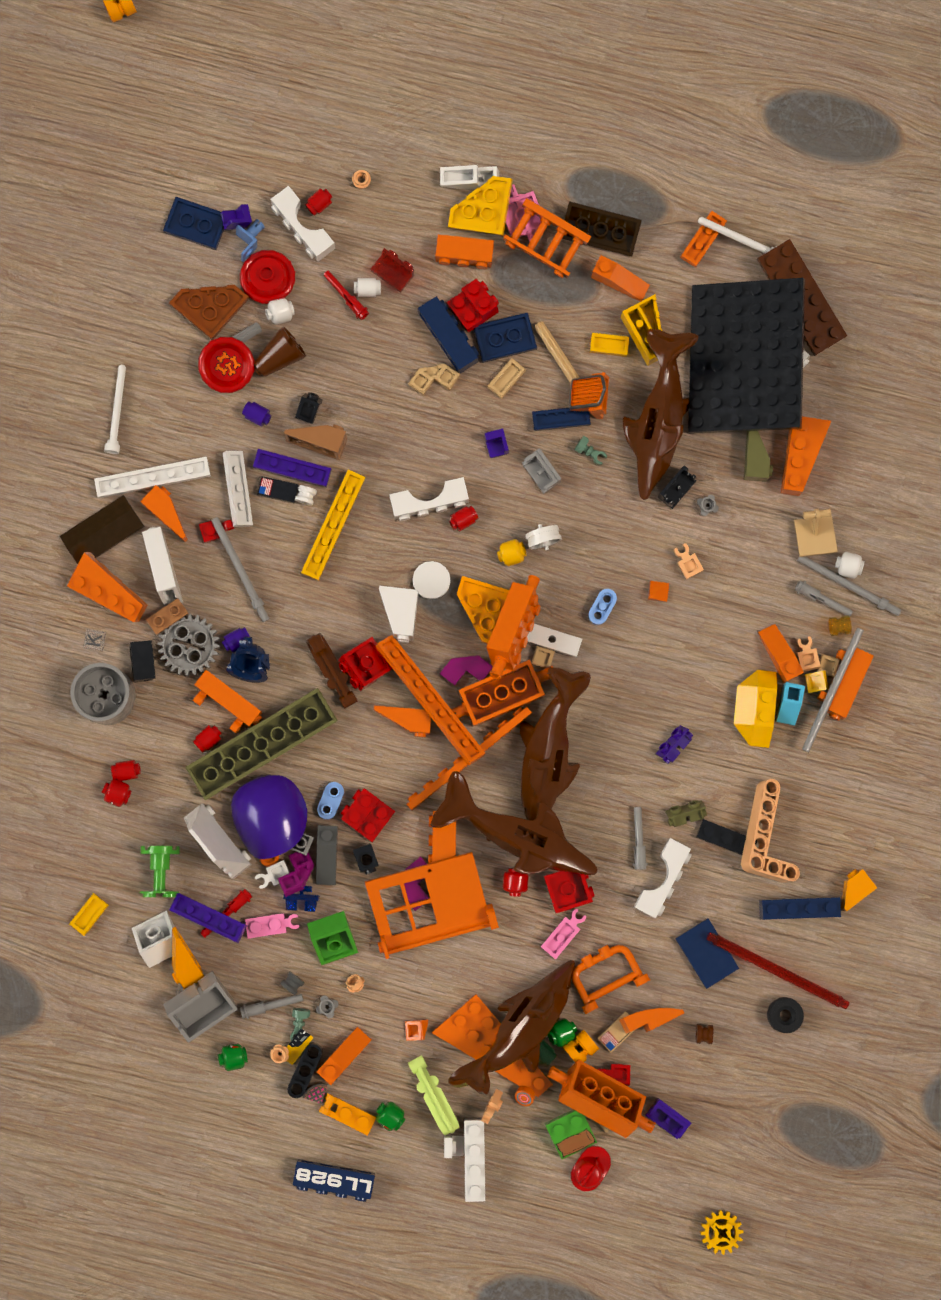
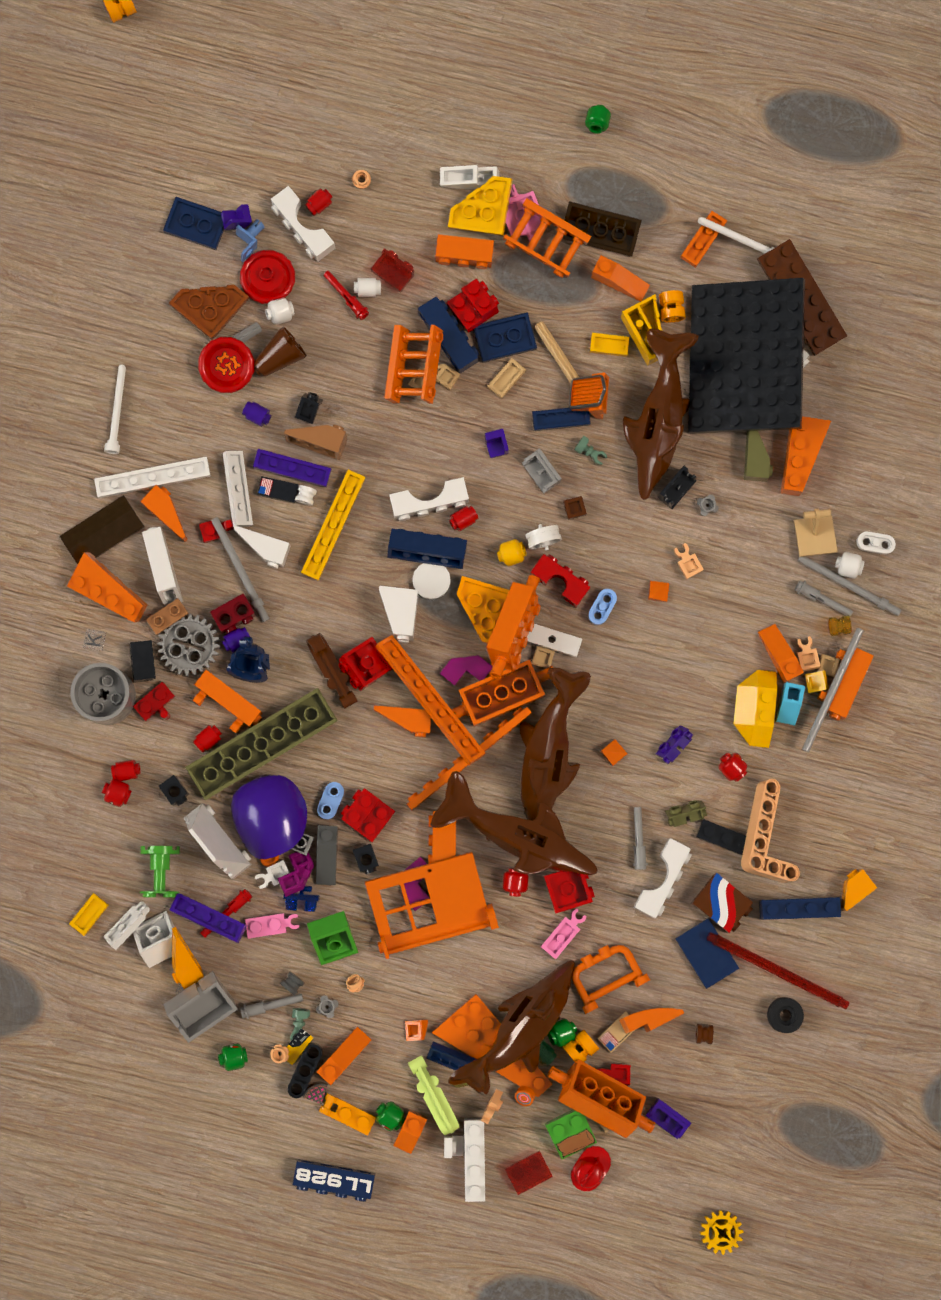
(127, 925): none -> white hinge
(155, 702): none -> red plate
(166, 787): none -> black brick
(230, 608): none -> dark red brick
(268, 548): none -> white slope
(397, 361): none -> orange fence
(410, 1131): none -> orange slope
(427, 548): none -> dark blue brick
(448, 1056): none -> dark blue plate
(528, 1172): none -> clear red plate
(574, 507): none -> reddish brown plate
(575, 587): none -> red arch
(598, 119): none -> green head
(613, 752): none -> orange slope
(672, 306): none -> light orange wheel
(722, 903): none -> panel
(733, 766): none -> red head
(875, 543): none -> white plate

